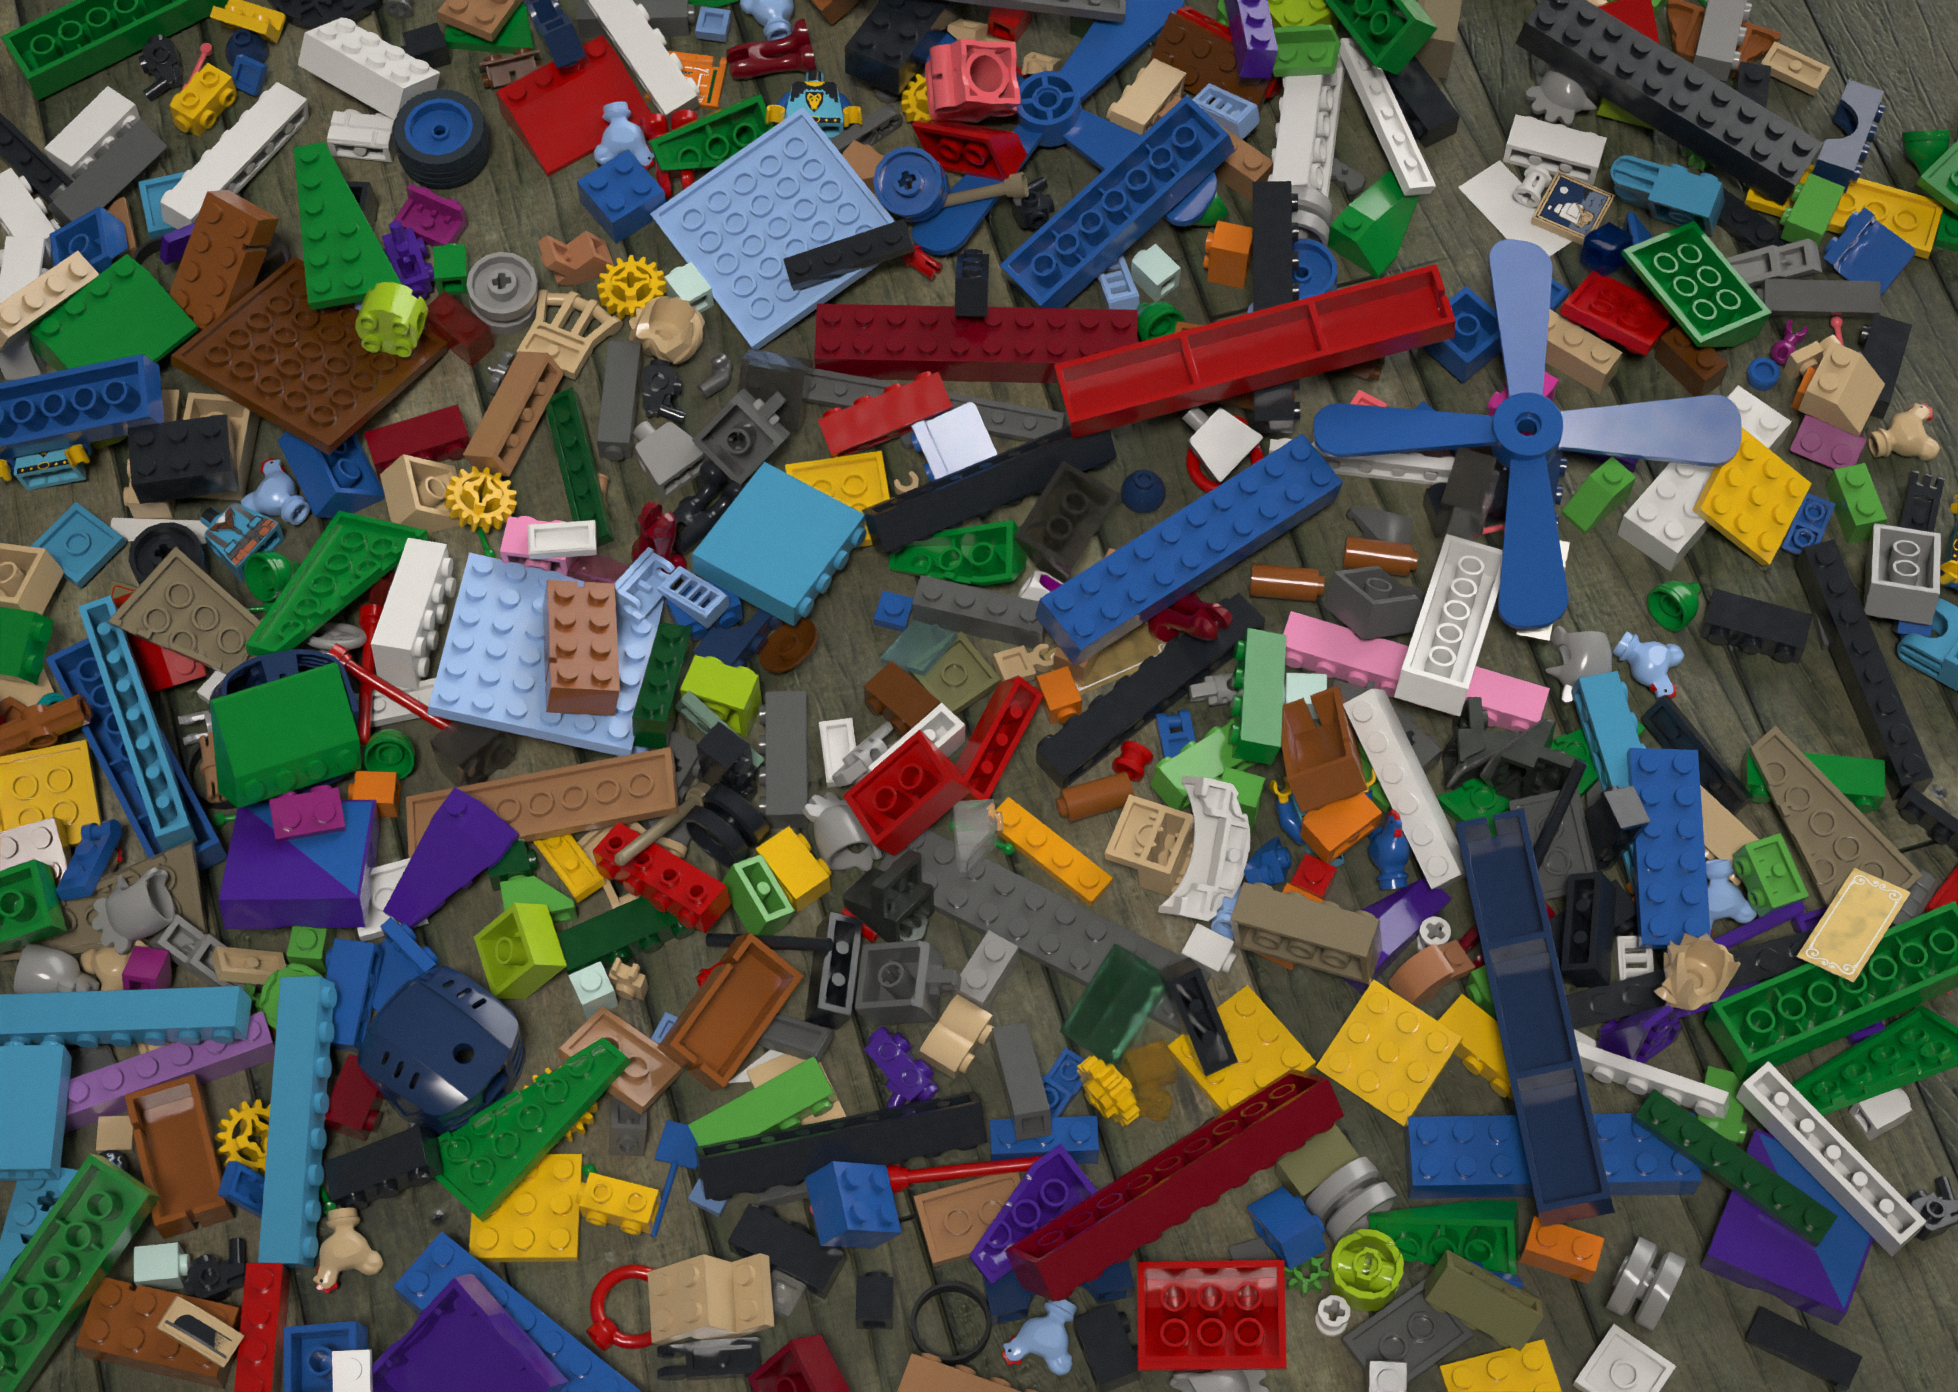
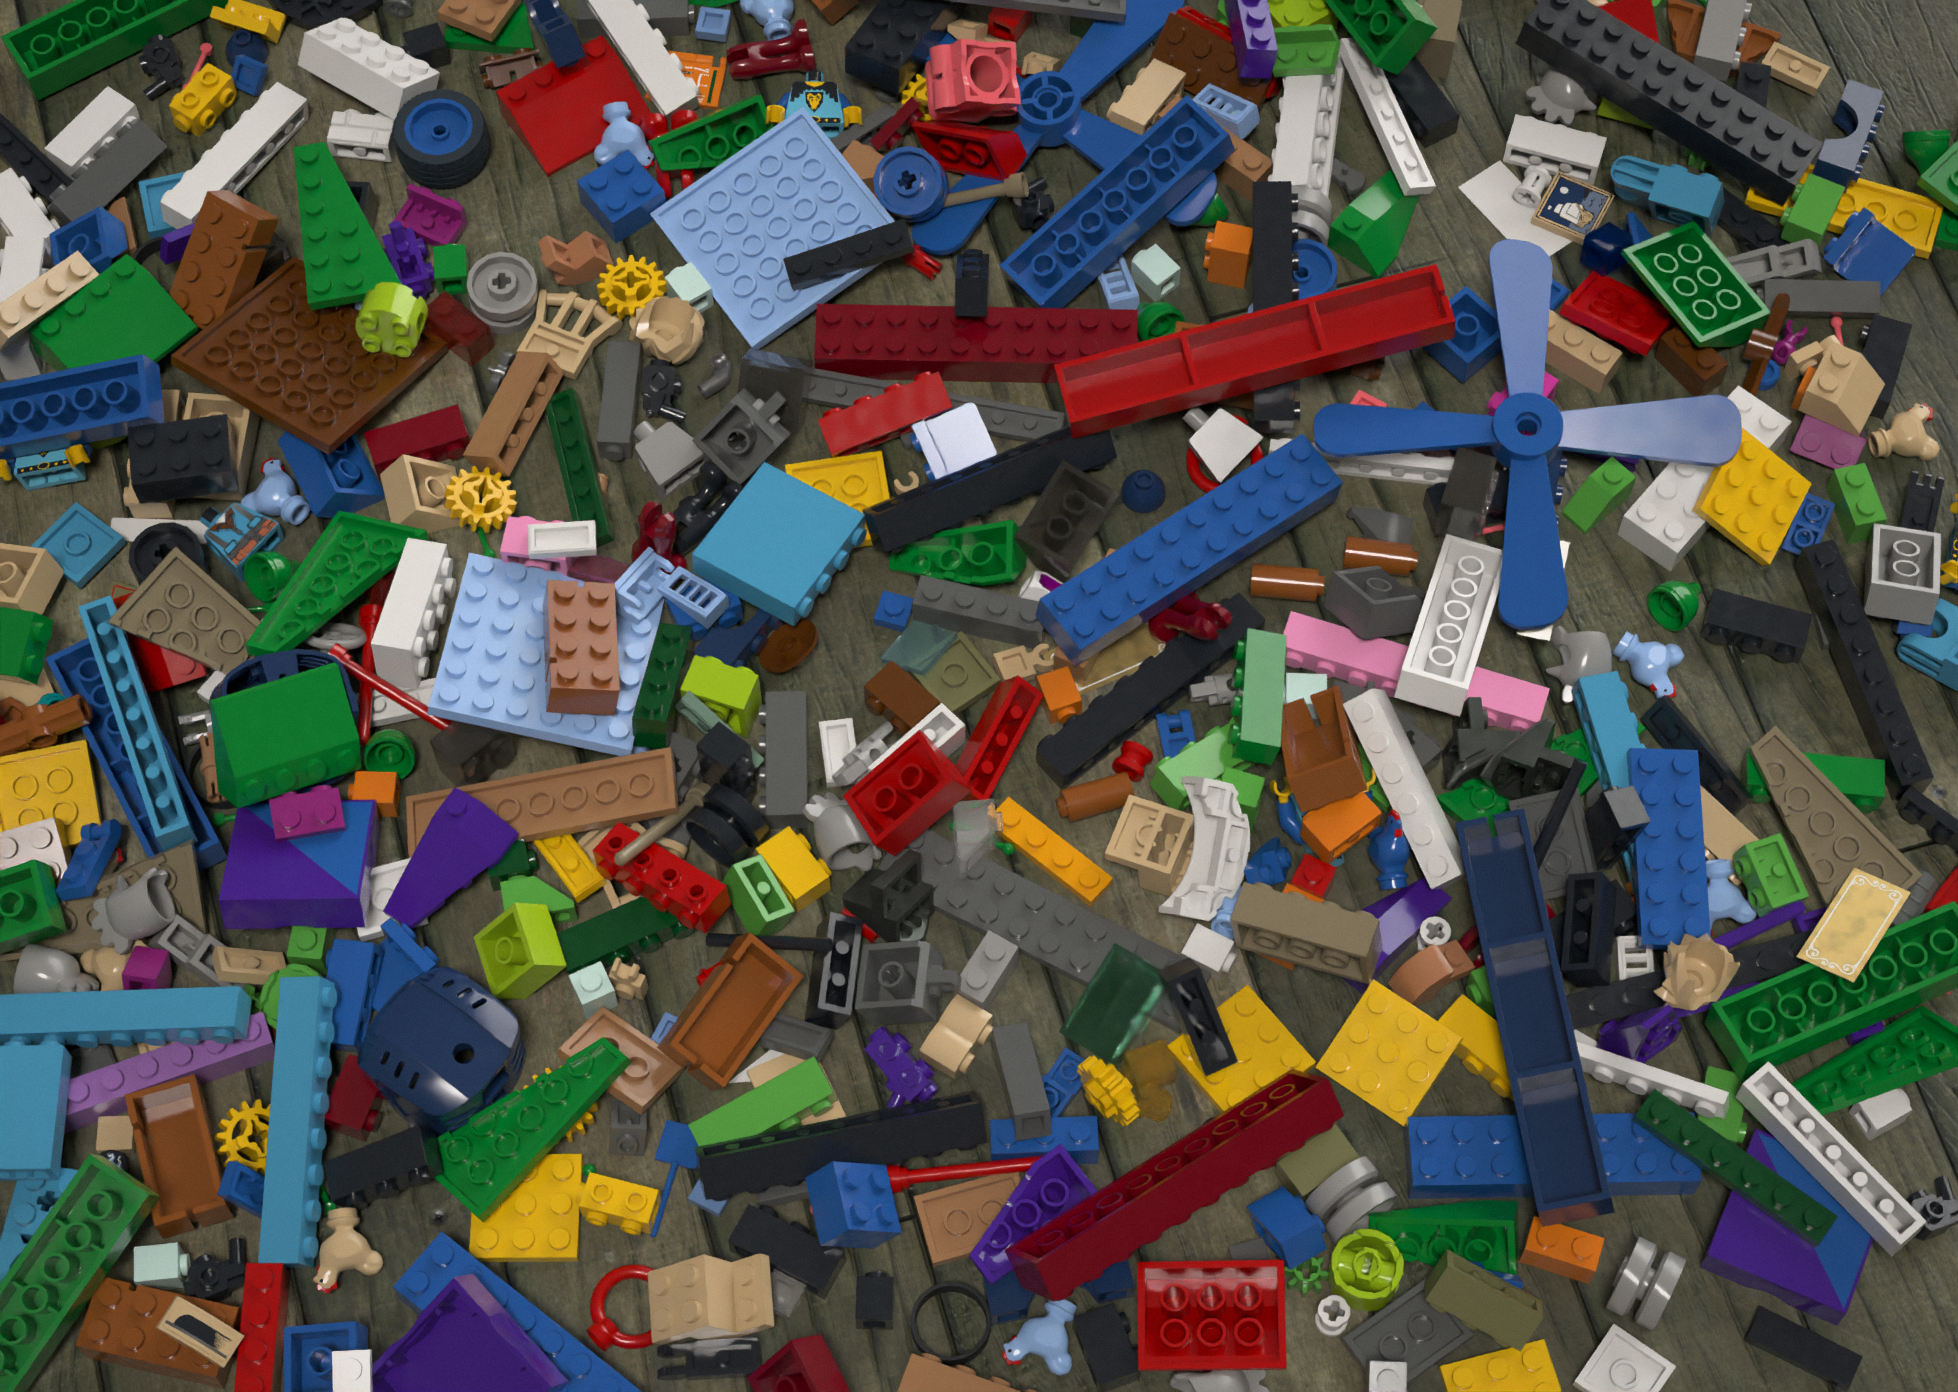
(892, 132): none -> dark red plate
(1763, 342): none -> reddish brown piece

